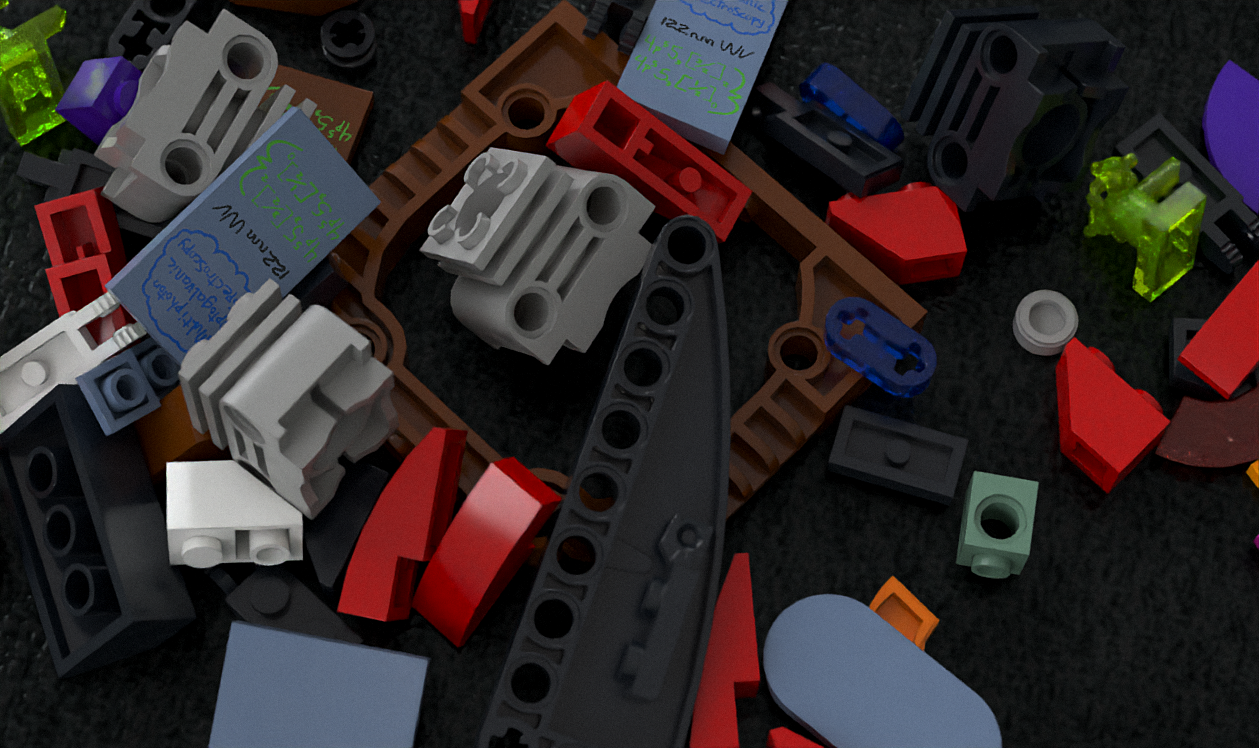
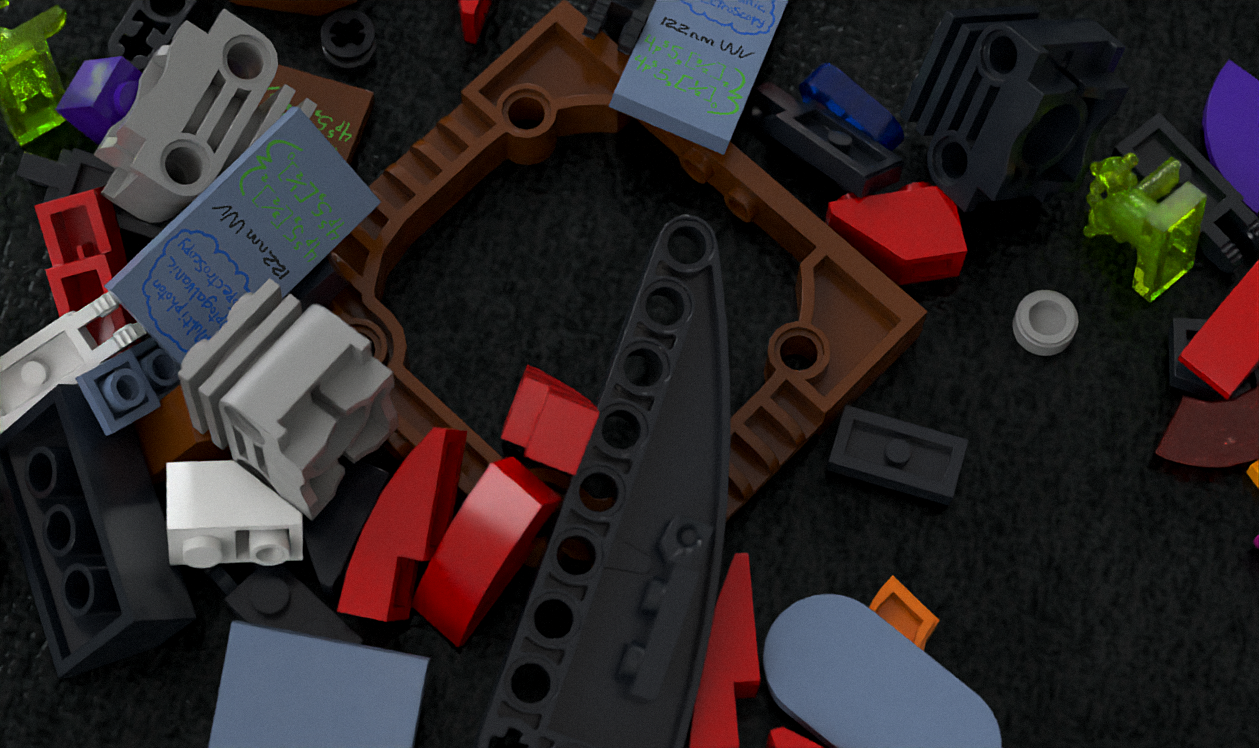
(538, 250): light grey piece -> none
(550, 420): none -> red slope
(619, 137): red slope -> none
(882, 341): clear blue beam -> none
(1001, 499): sand green brick -> none
(1102, 418): red slope -> none

